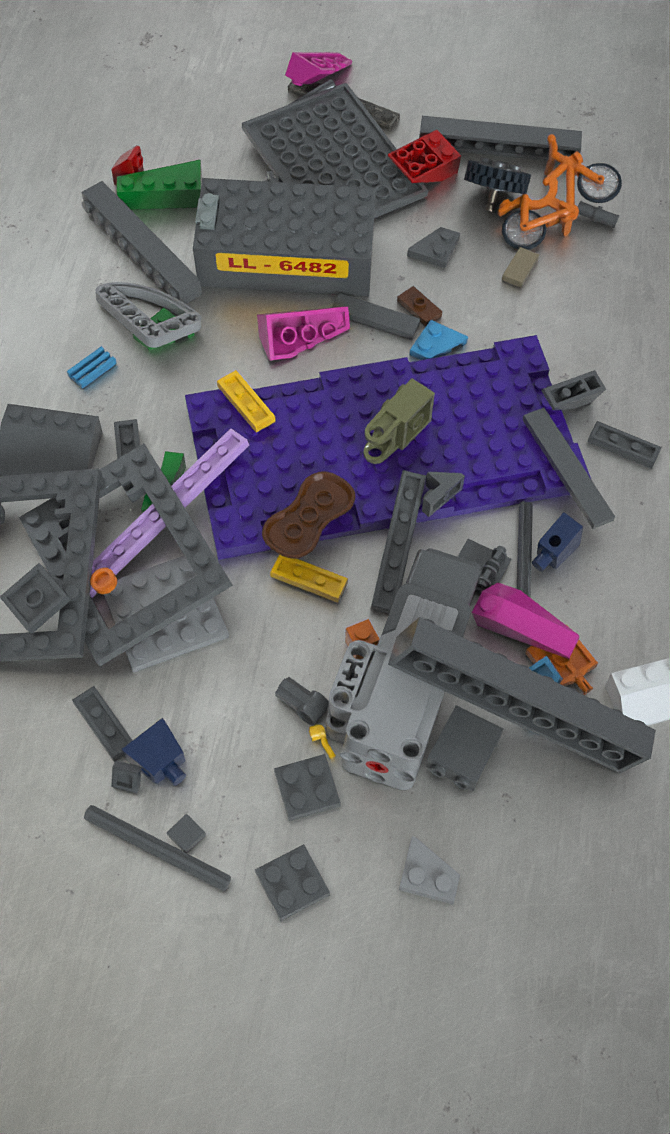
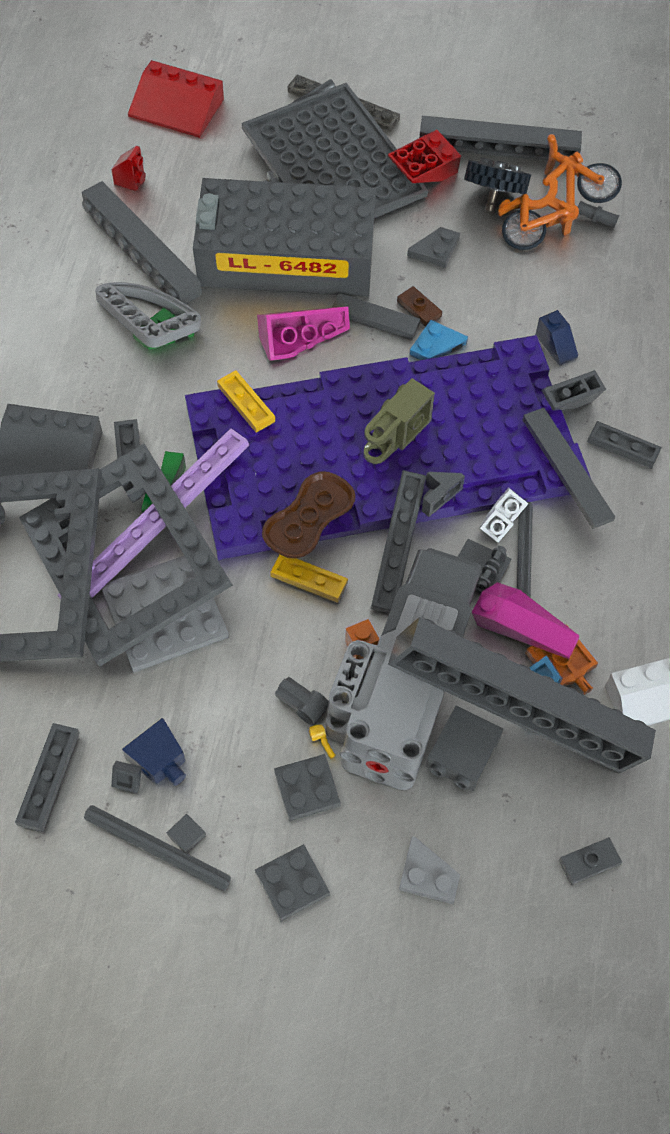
(35, 598): dark grey plate -> none
(47, 777): none -> dark grey plate
(89, 365): dark azure tile -> none
(102, 722): dark grey tile -> none
(103, 580): orange tile -> none
(162, 187): green wedge -> none
(176, 98): none -> red slope
(313, 66): dark pink wedge -> none
(503, 514): none -> white slope
(520, 267): dark tan tile -> none
(557, 337): none -> dark blue slope
(558, 543): dark blue torso -> none
(590, 861): none -> dark grey plate

